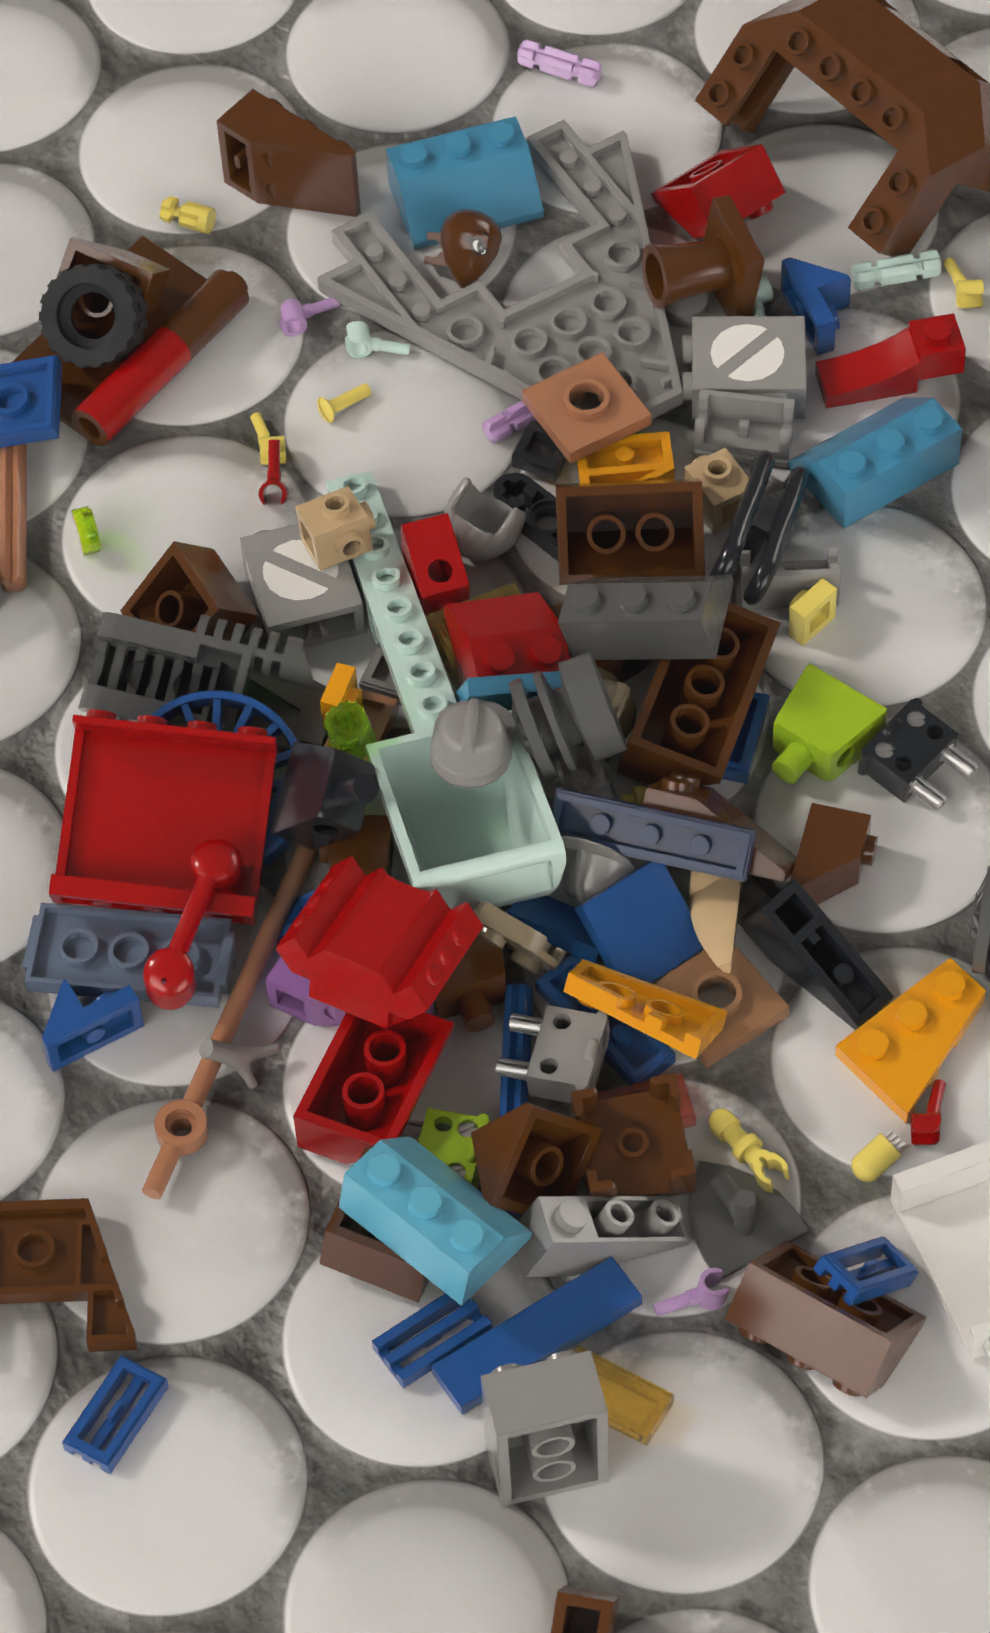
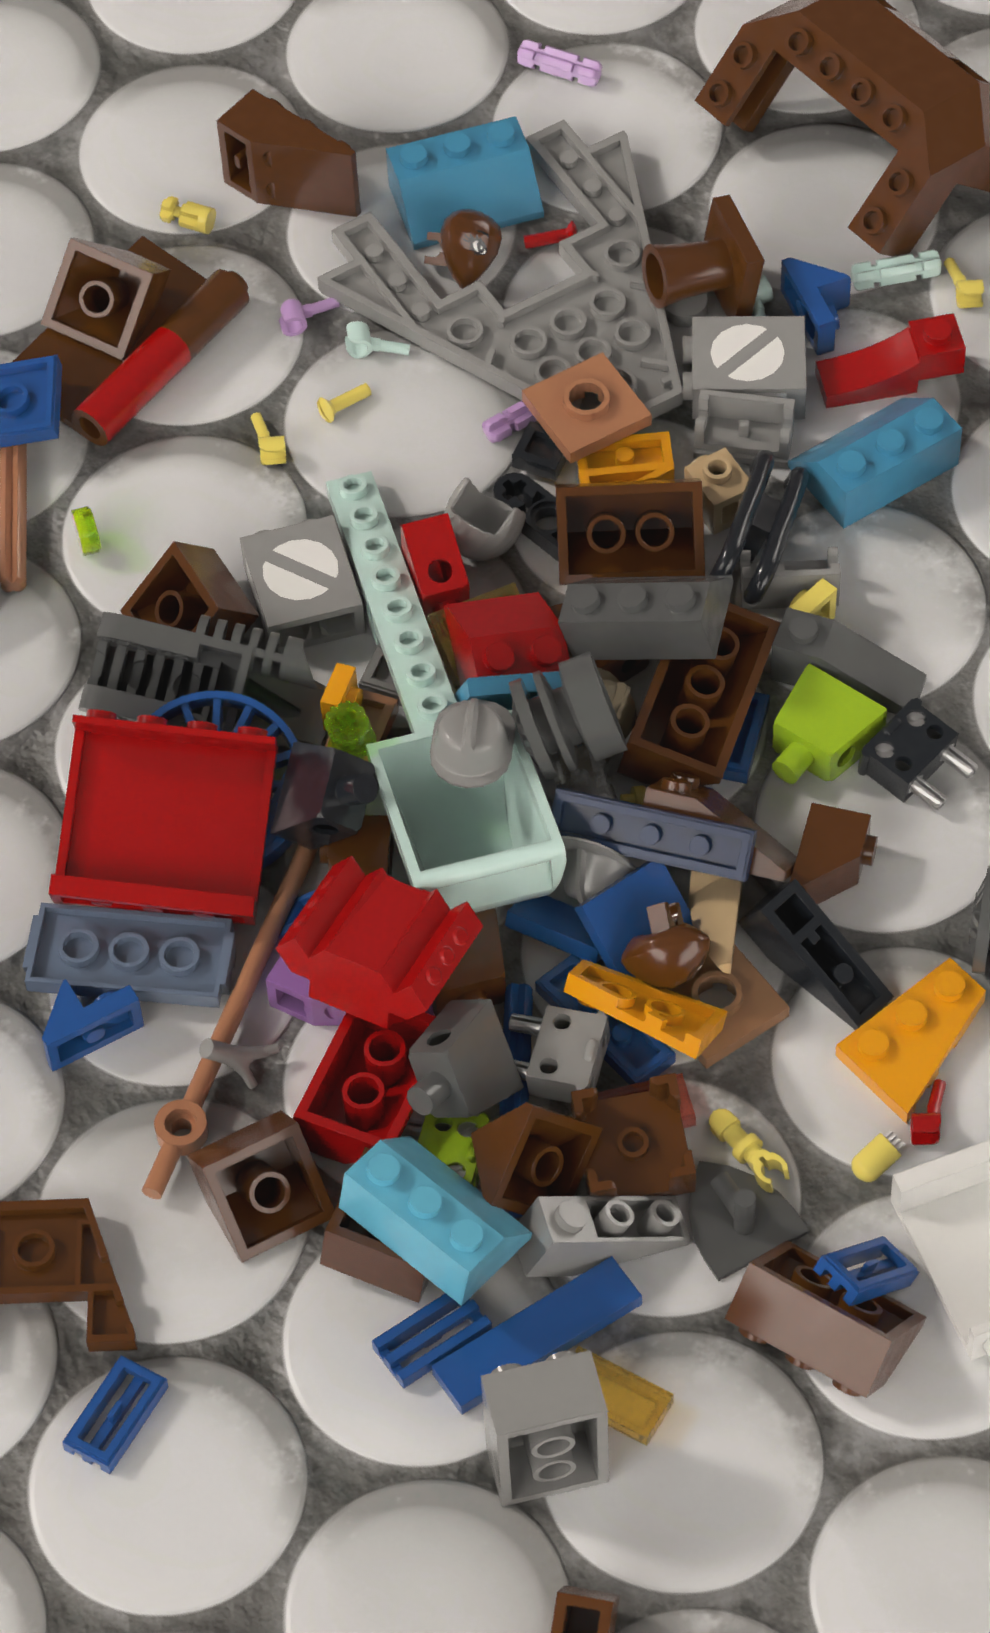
(59, 324): black tyre -> none
(215, 867): red piece -> none
(262, 1185): none -> reddish brown slope
(273, 472): red hand -> none
(335, 527): tan brick -> none
(462, 1062): none -> dark grey torso
(527, 944): dark tan plate -> none
(550, 237): none -> red piece
(668, 954): none -> reddish brown piece
(700, 1295): lavender hand -> none
(736, 172): red slope -> none
(845, 656): none -> dark grey slope

